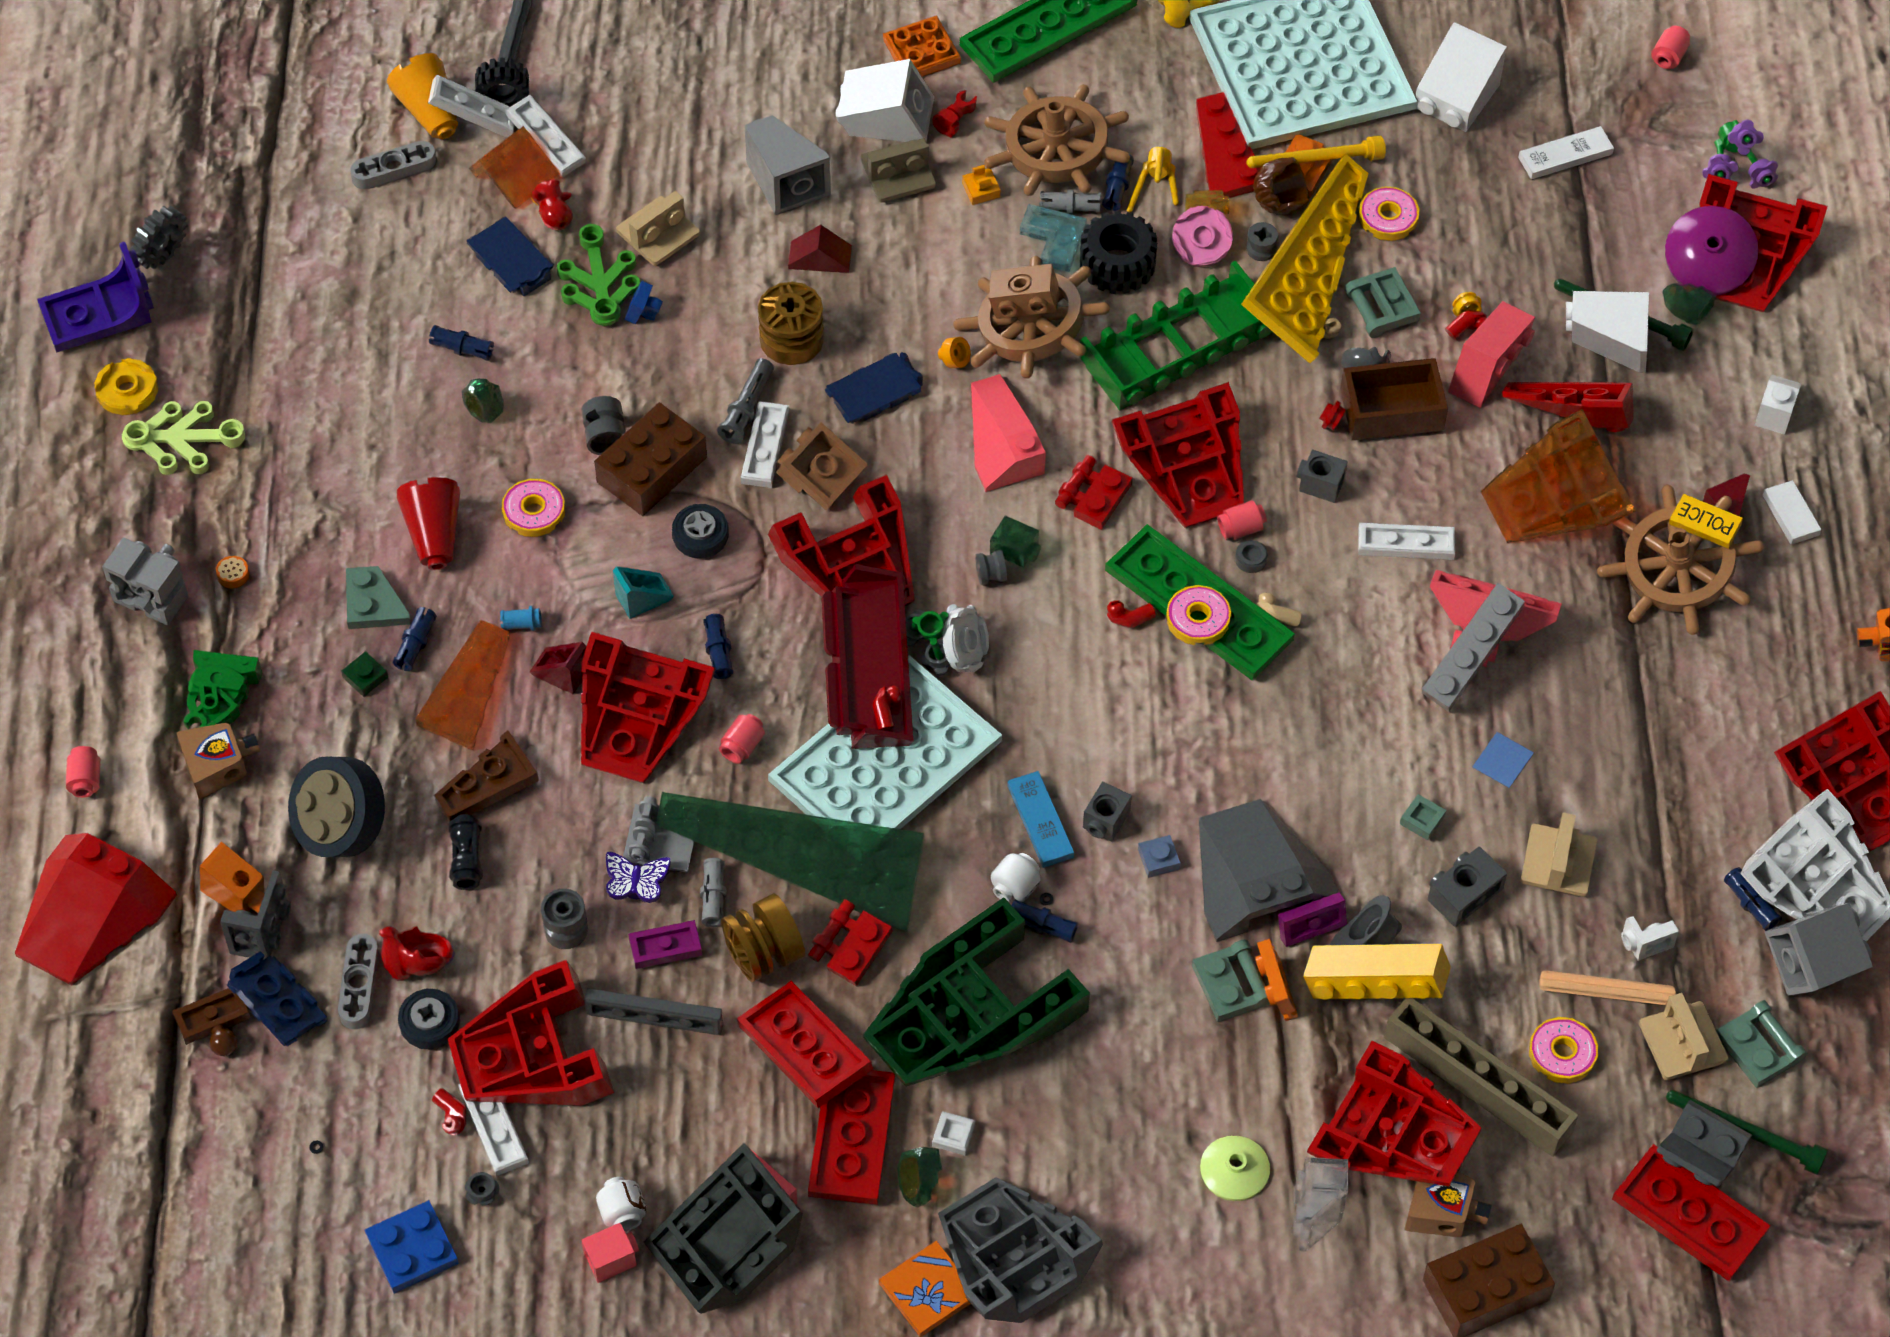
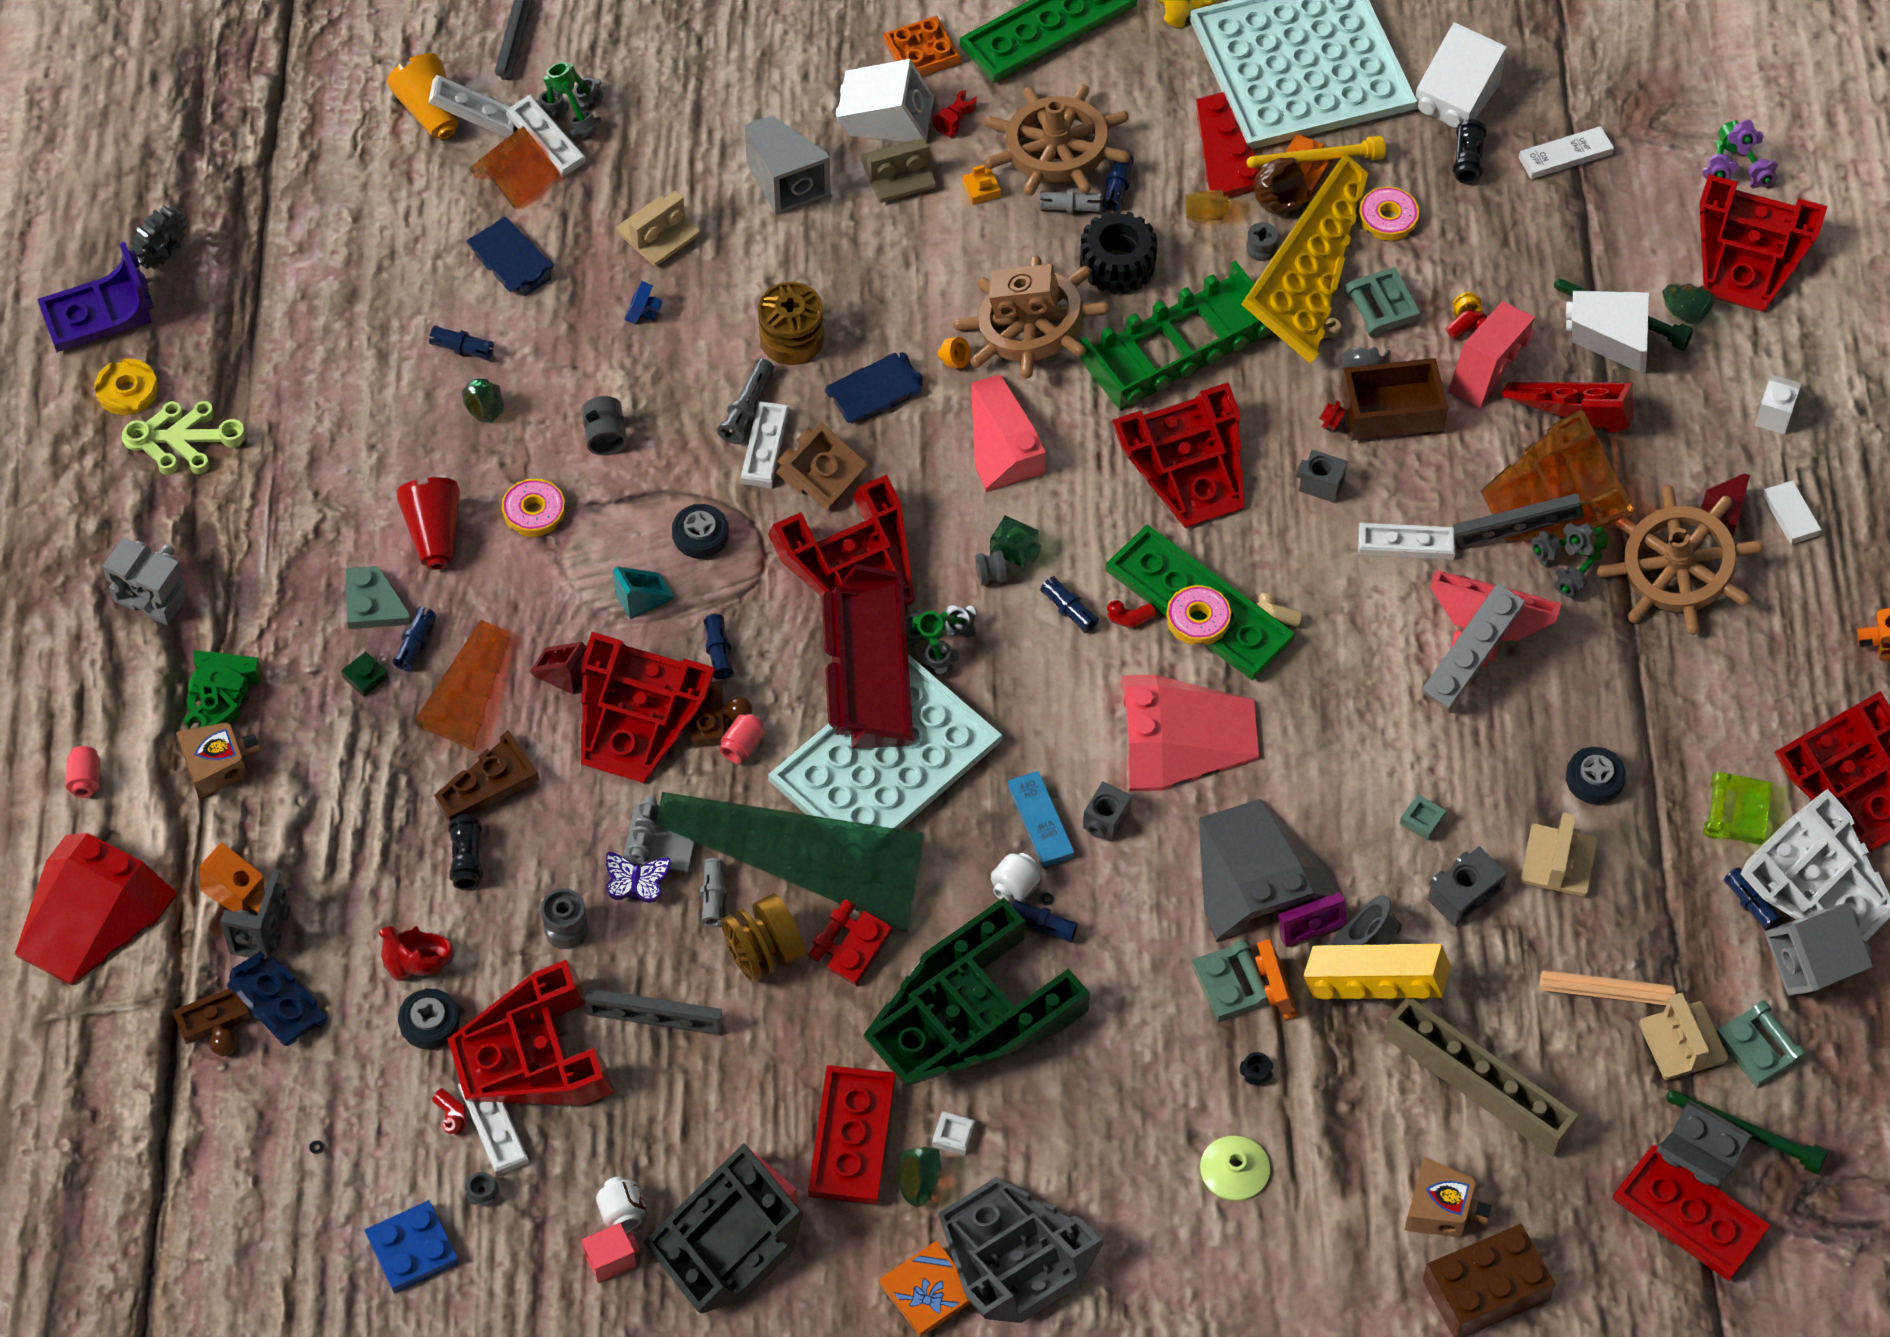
(232, 572): tile -> none
(336, 806): wheel -> none
(353, 968): light grey beam -> none
(387, 175): light grey beam -> none
(513, 76): black tyre -> none
(521, 619): dark azure pin -> none
(552, 204): red animal -> none
(561, 78): none -> plant
(598, 280): bright green plant -> none
(650, 459): reddish brown piece -> none
(665, 944): magenta plate -> none
(709, 720): none -> reddish brown plate
(805, 1044): red plate -> none
(820, 251): dark red slope -> none
(882, 706): red arm -> none
(965, 640): white tile -> none
(1059, 231): clear light blue plate -> none
(1069, 604): none -> dark blue pin
(1102, 496): red plate -> none
(1158, 166): yellow plant -> none
(1159, 856): sand blue plate -> none
(1184, 731): none -> coral wedge
(1202, 236): bright pink tile -> none
(1241, 520): coral brick -> none
(1251, 556): dark grey tile -> none
(1260, 1061): none -> black plate
(1319, 1199): clear slope -> none
(1397, 1124): red wedge -> none
(1468, 163): none -> black piece
(1503, 759): medium blue sticker -> none
(1518, 520): none -> dark grey tile
(1566, 1032): tile -> none
(1578, 539): none -> dark grey plant
(1606, 768): none -> black wheel
(1650, 941): white bracket -> none
(1671, 47): coral brick -> none
(1705, 521): yellow tile -> none
(1716, 268): magenta dish -> none
(1749, 808): none -> clear neon green plate

